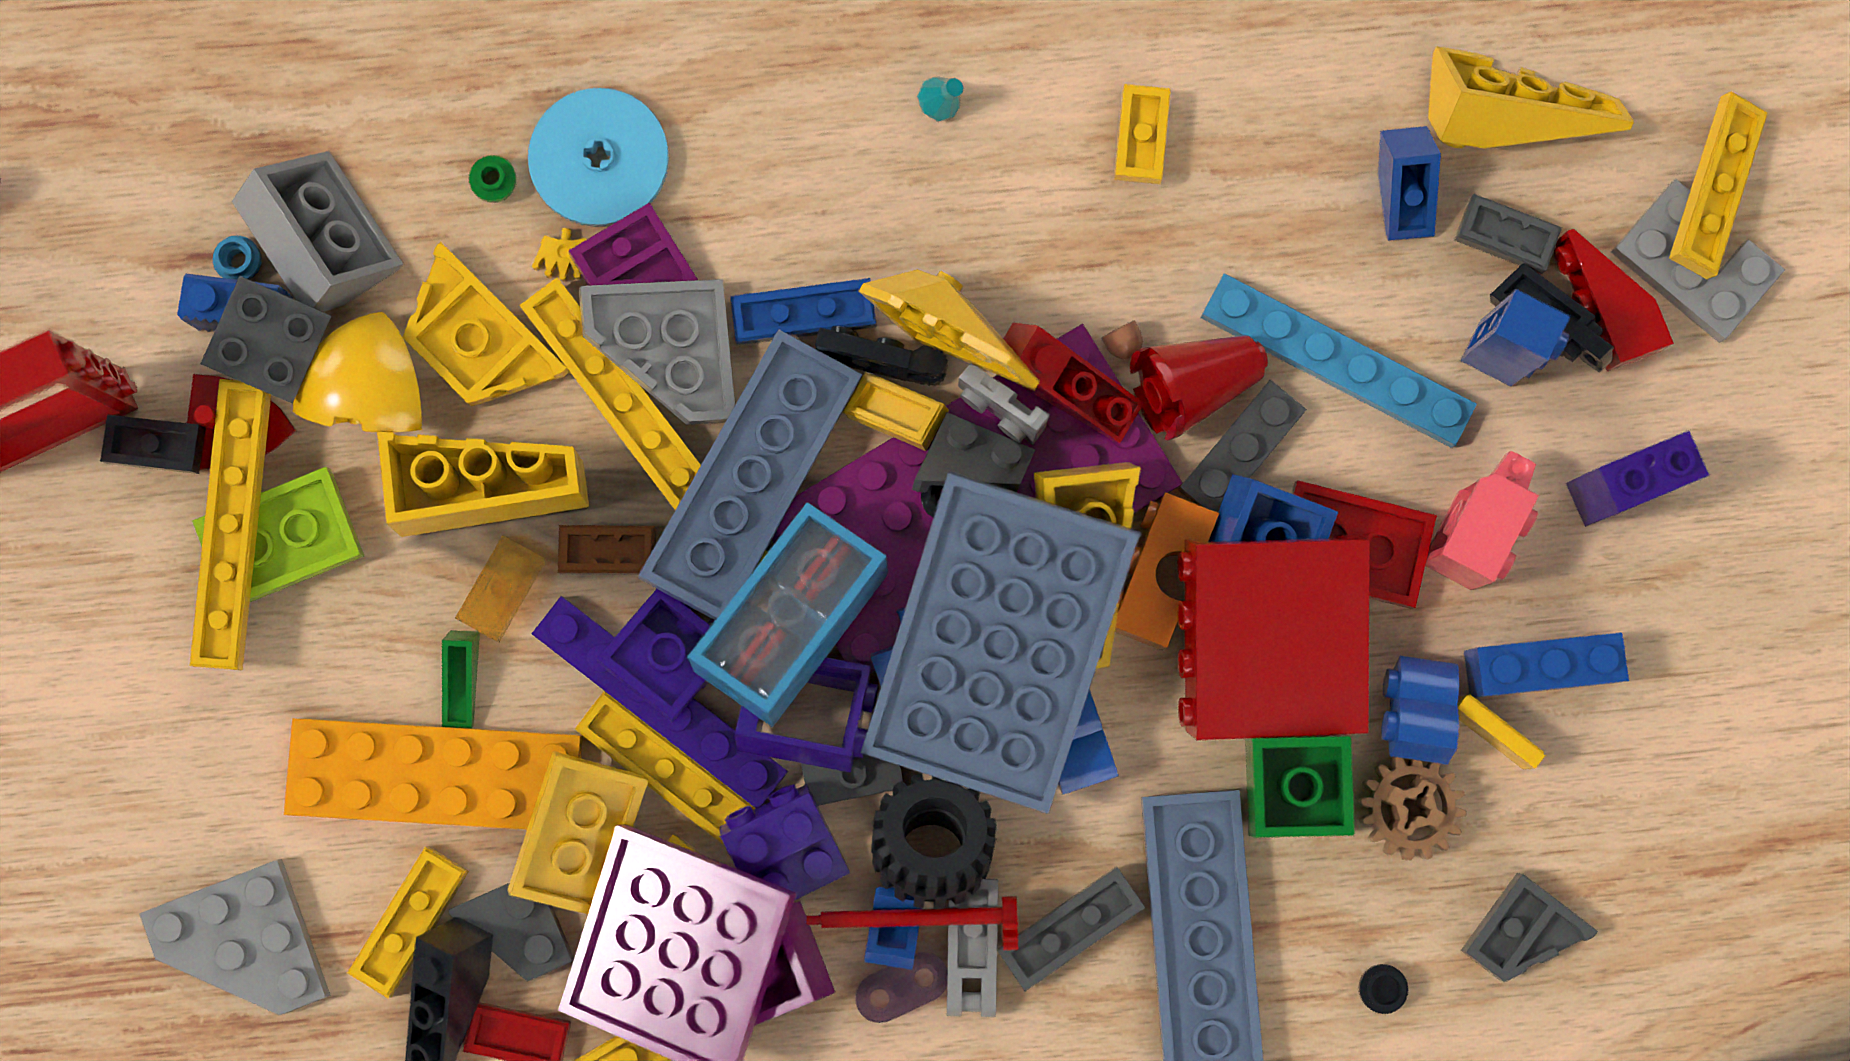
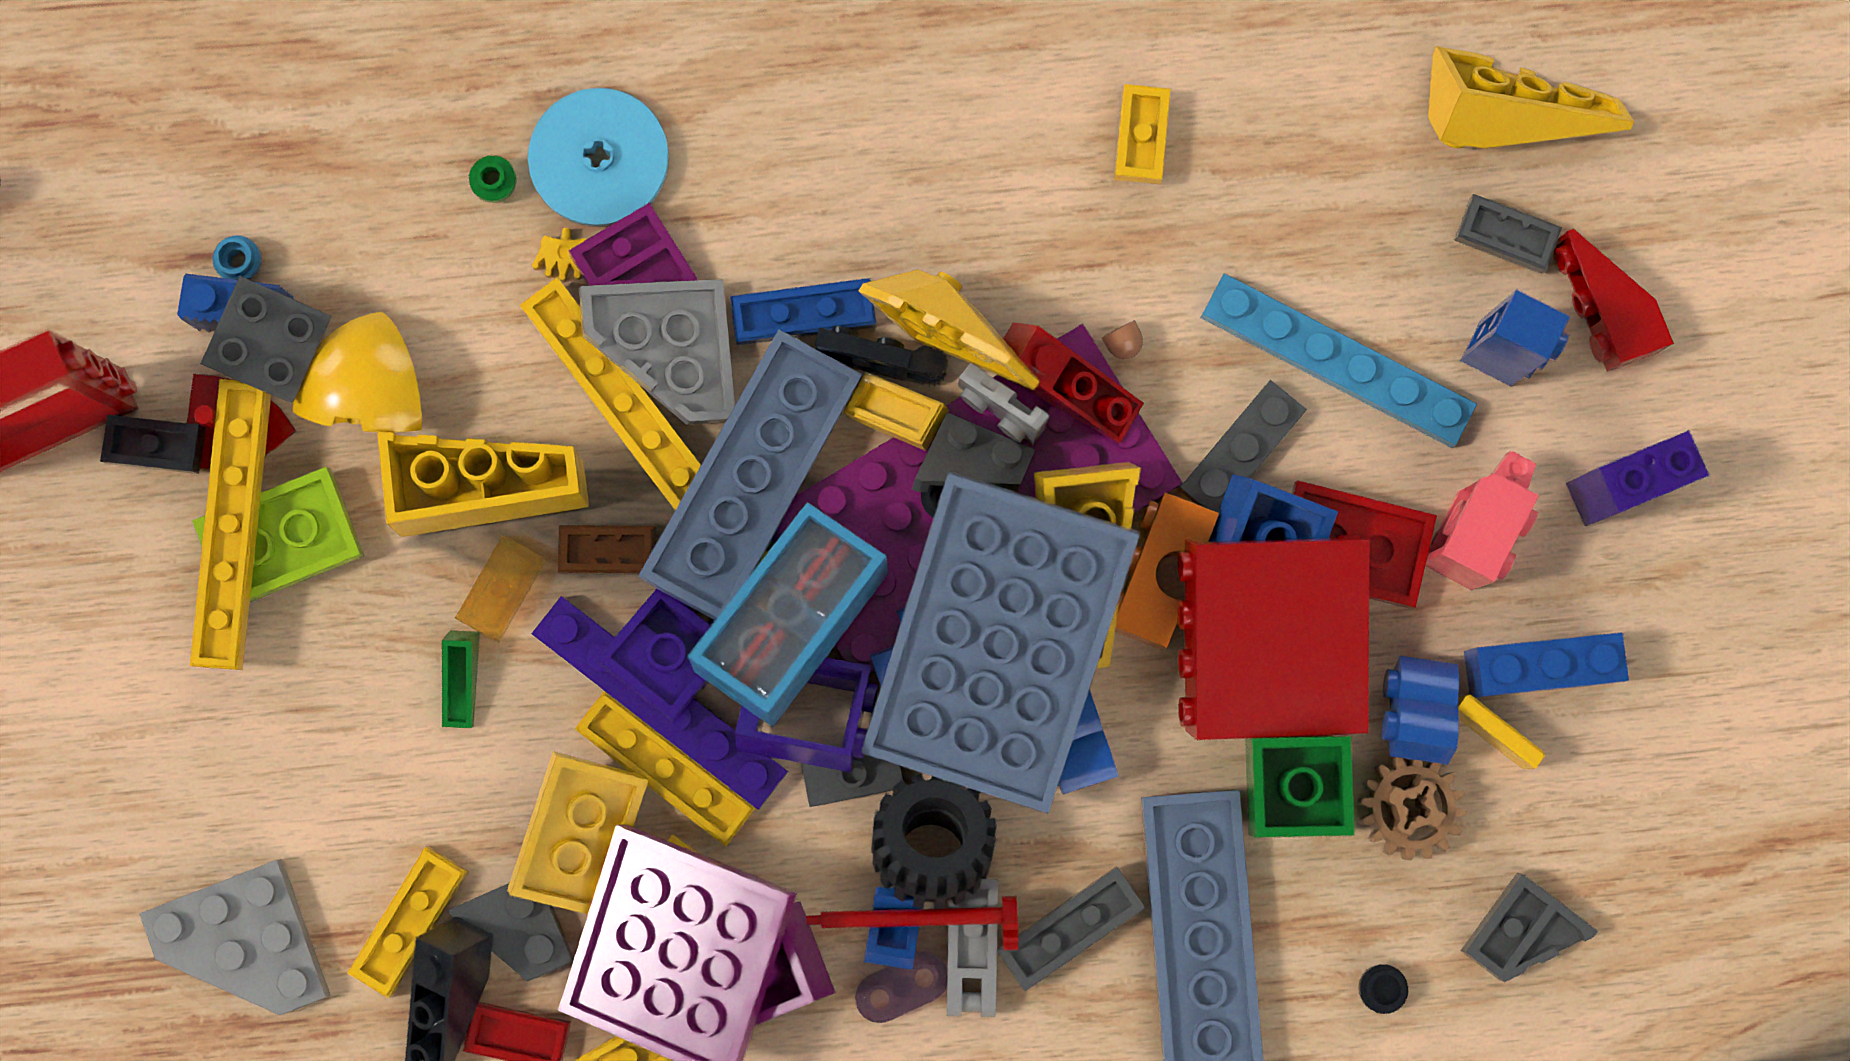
(316, 230): light grey slope -> none
(418, 772): light orange plate -> none
(474, 336): yellow wing -> none
(785, 842): dark purple plate -> none
(940, 97): teal rock -> none
(1194, 379): red cone -> none
(1409, 182): blue slope -> none
(1582, 328): black hinge -> none
(1711, 303): light grey plate -> none
(1718, 185): yellow tile -> none

